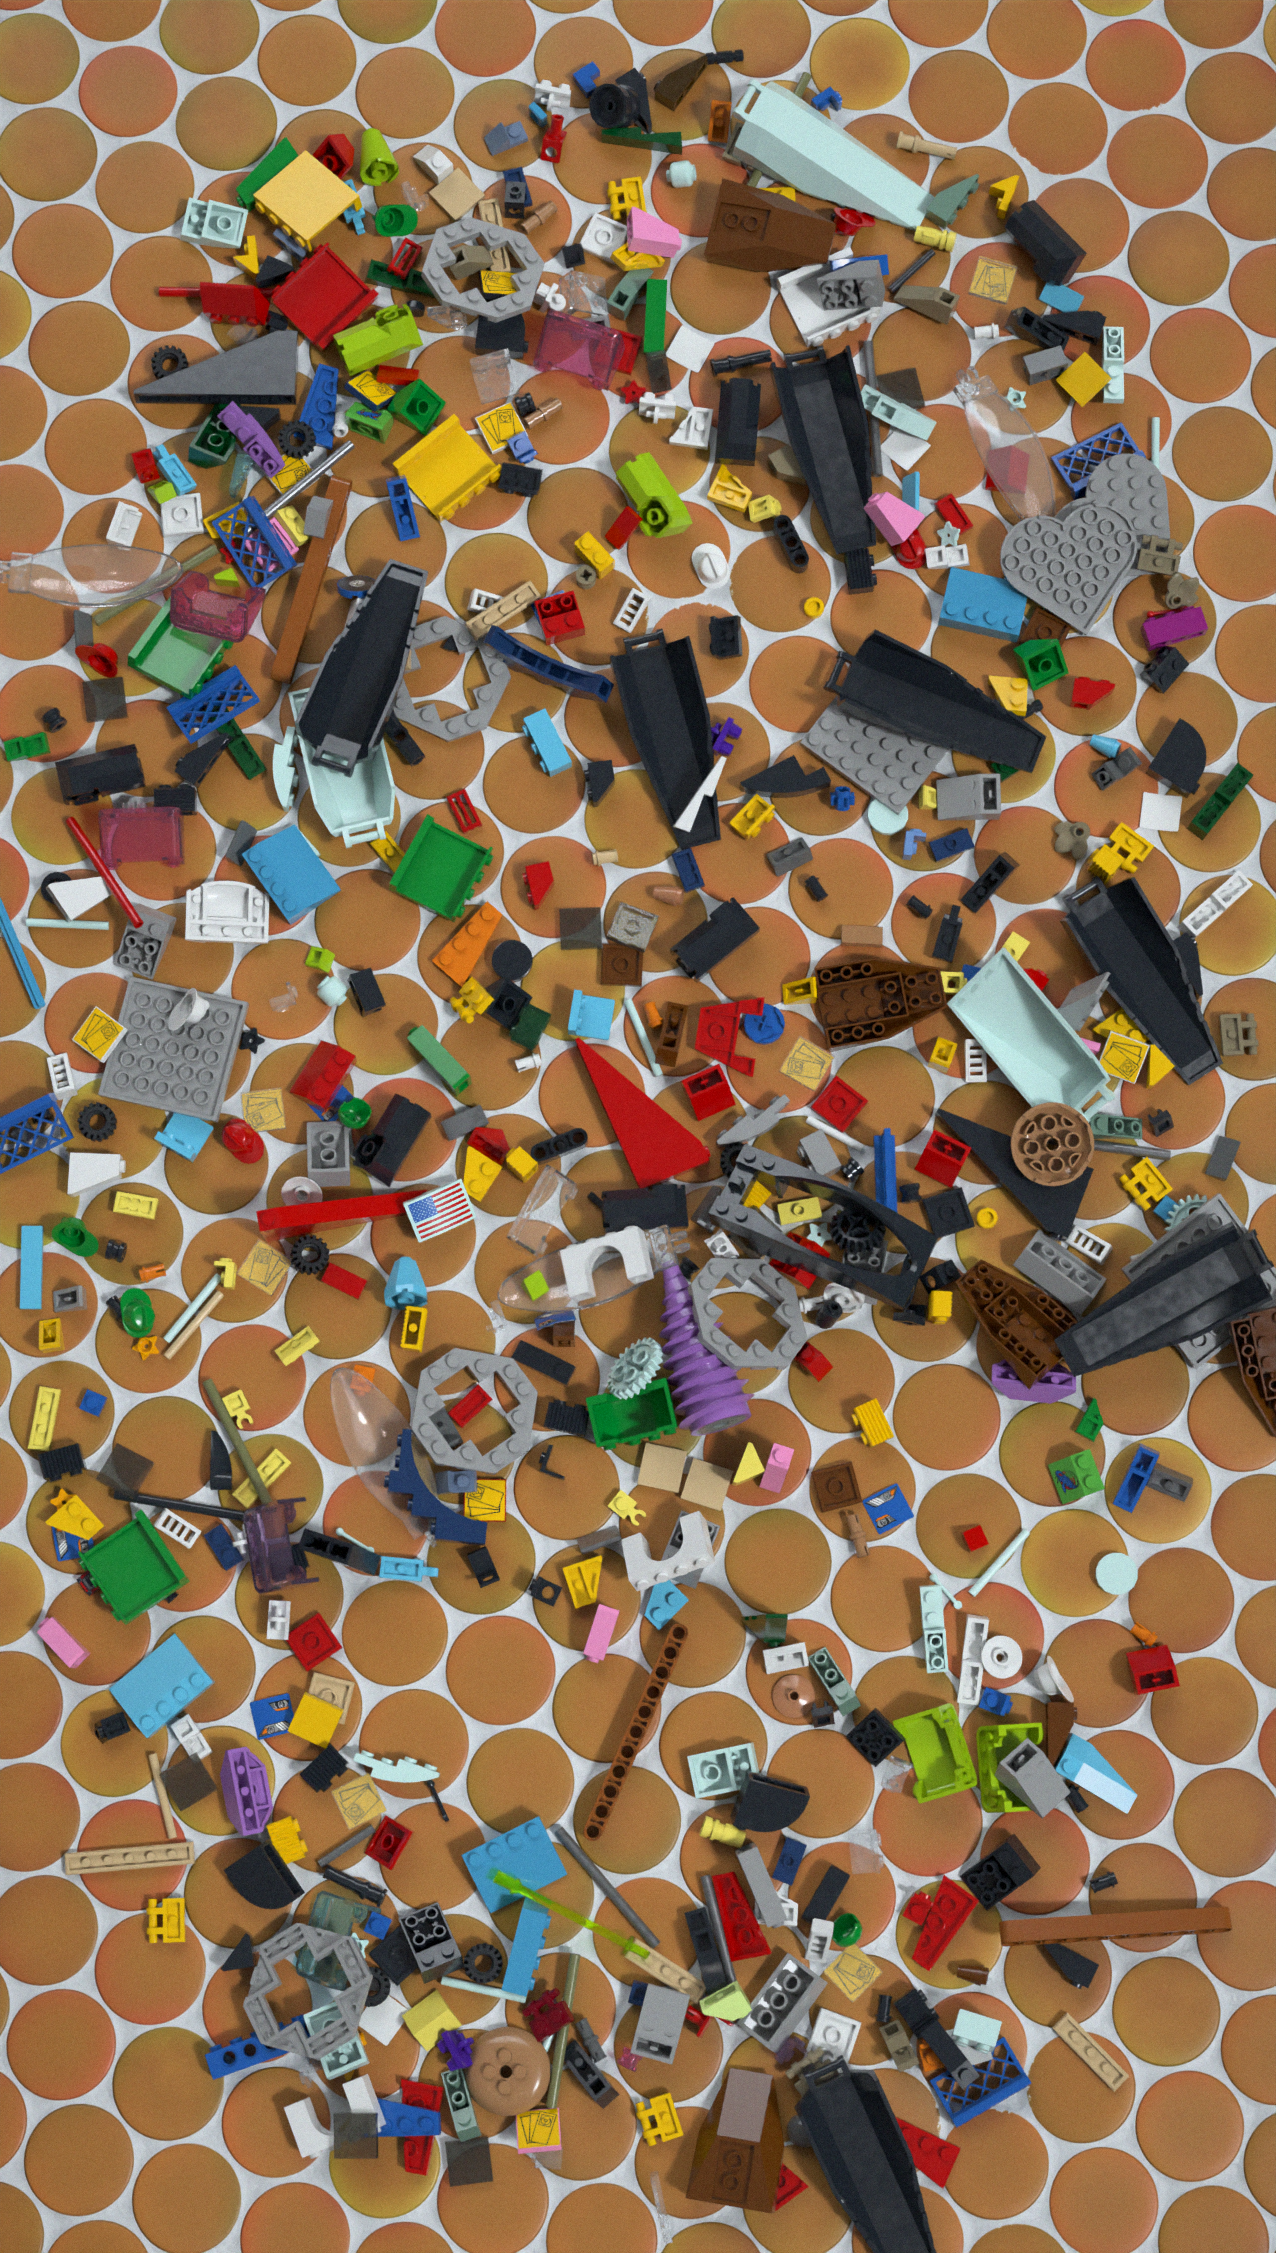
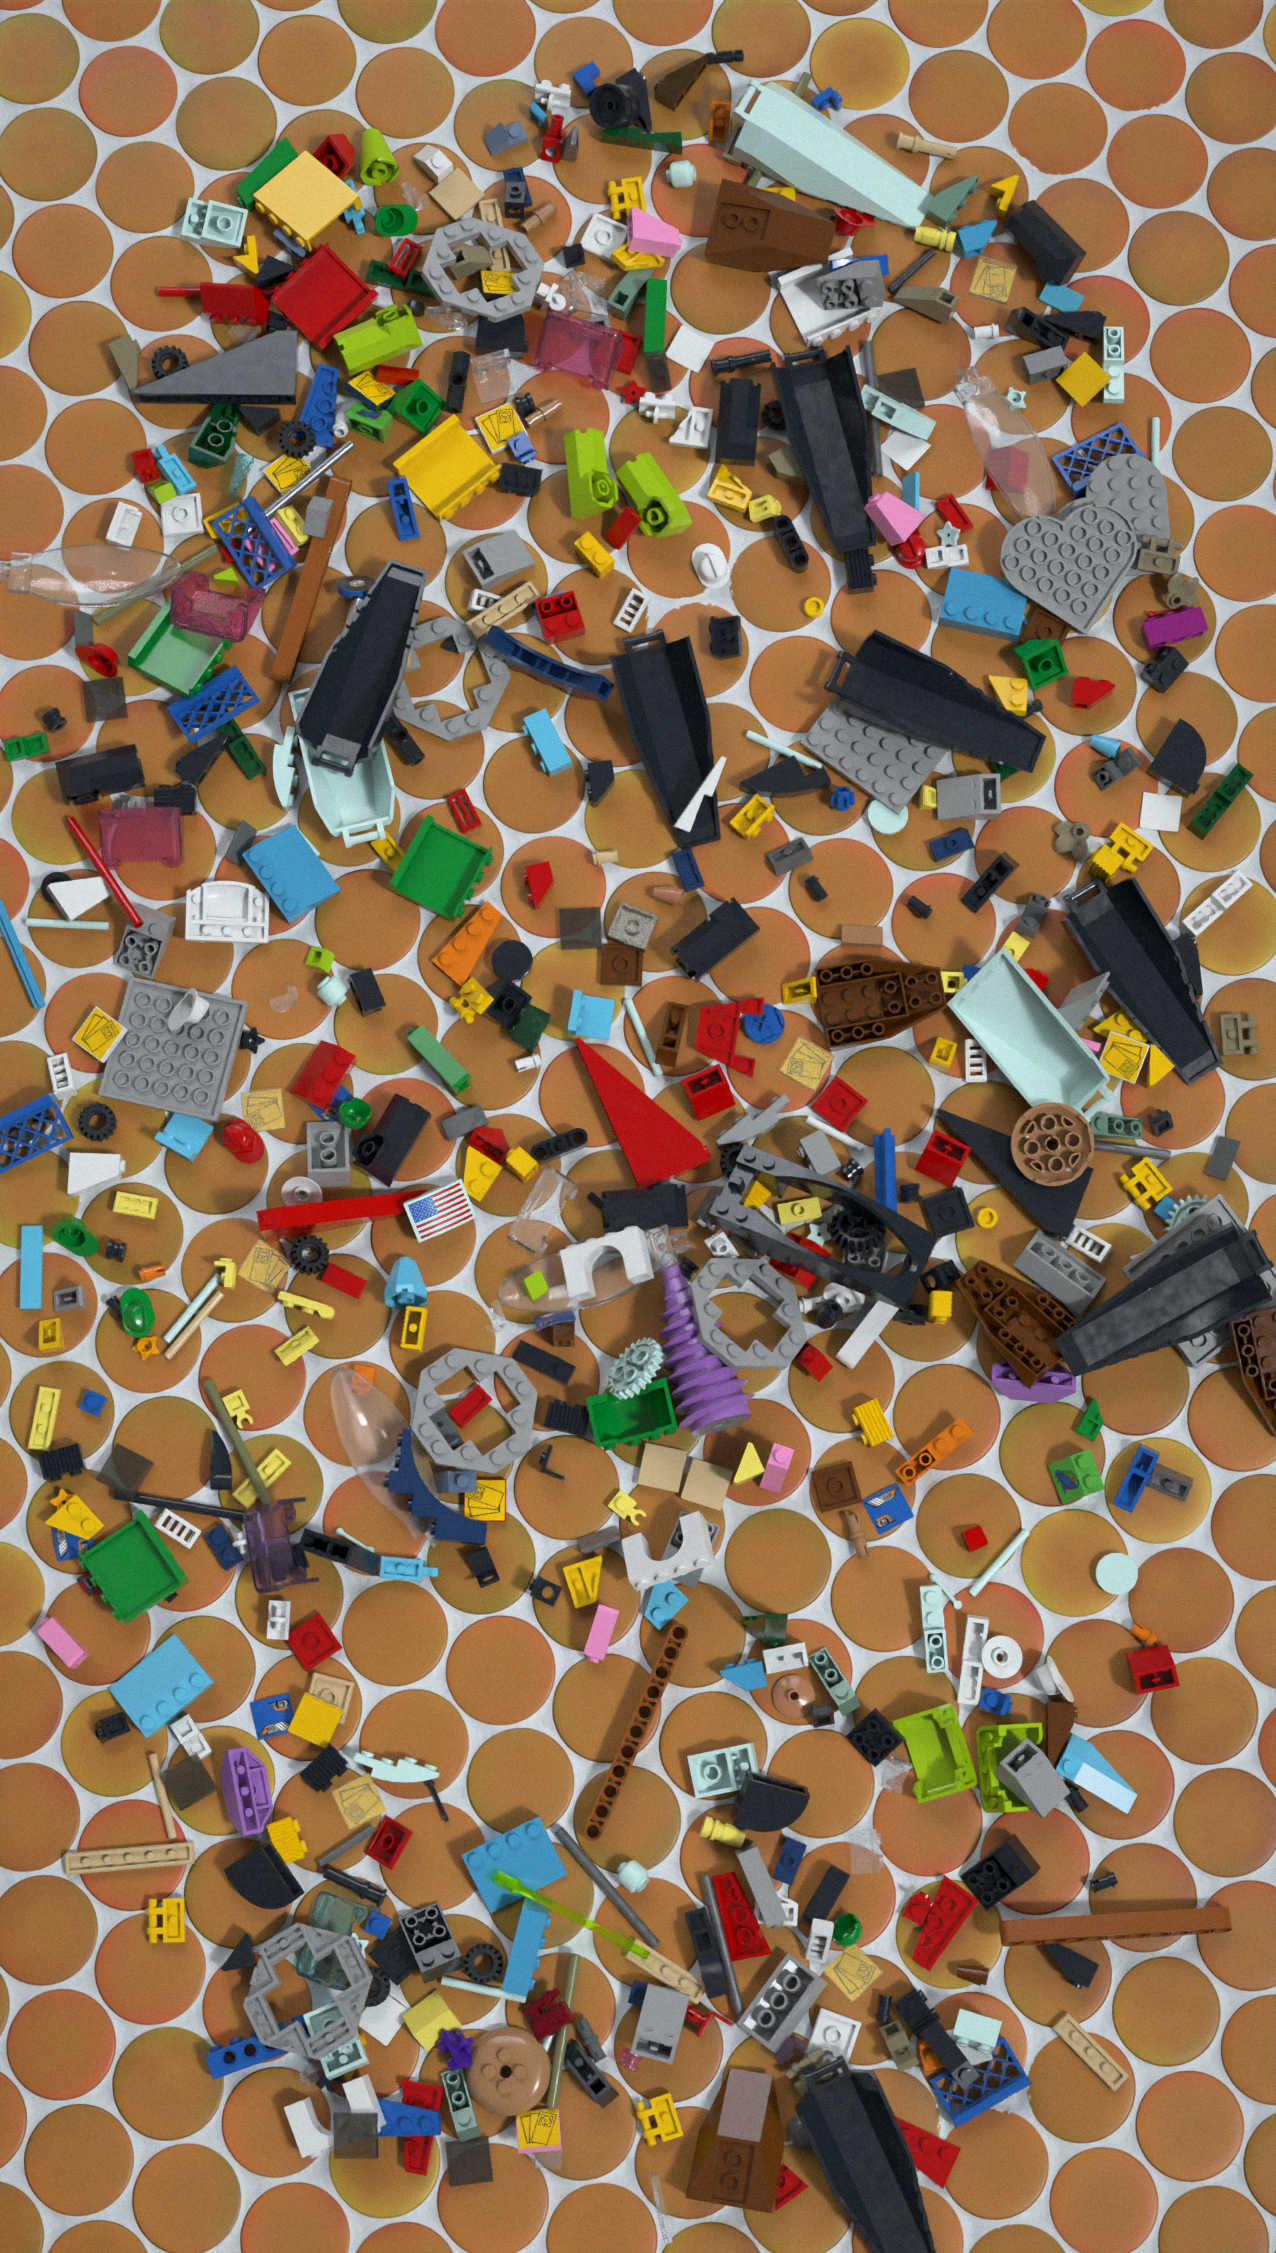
(128, 360): none -> dark tan slope
(255, 439): medium lavender slope -> none
(307, 1305): none -> light yellow hinge
(324, 2081): none -> black tile
(456, 393): none -> black piece
(497, 559): none -> light grey slope
(571, 145): none -> flat silver slope
(586, 582): dark tan wheel -> none
(587, 474): none -> lime brick
(632, 1876): none -> light aqua head
(653, 1015): orange pin -> none
(727, 2003): yellowish green slope -> none
(729, 729): dark purple hips -> none
(747, 1677): none -> dark azure slope
(768, 416): none -> black gear
(783, 750): none -> light aqua bar
(866, 1334): none -> white beam
(909, 846): medium blue bracket -> none
(934, 1451): none -> orange slope
(948, 936): black hinge -> none
(974, 239): none -> dark azure slope
(1033, 915): none -> dark grey slope

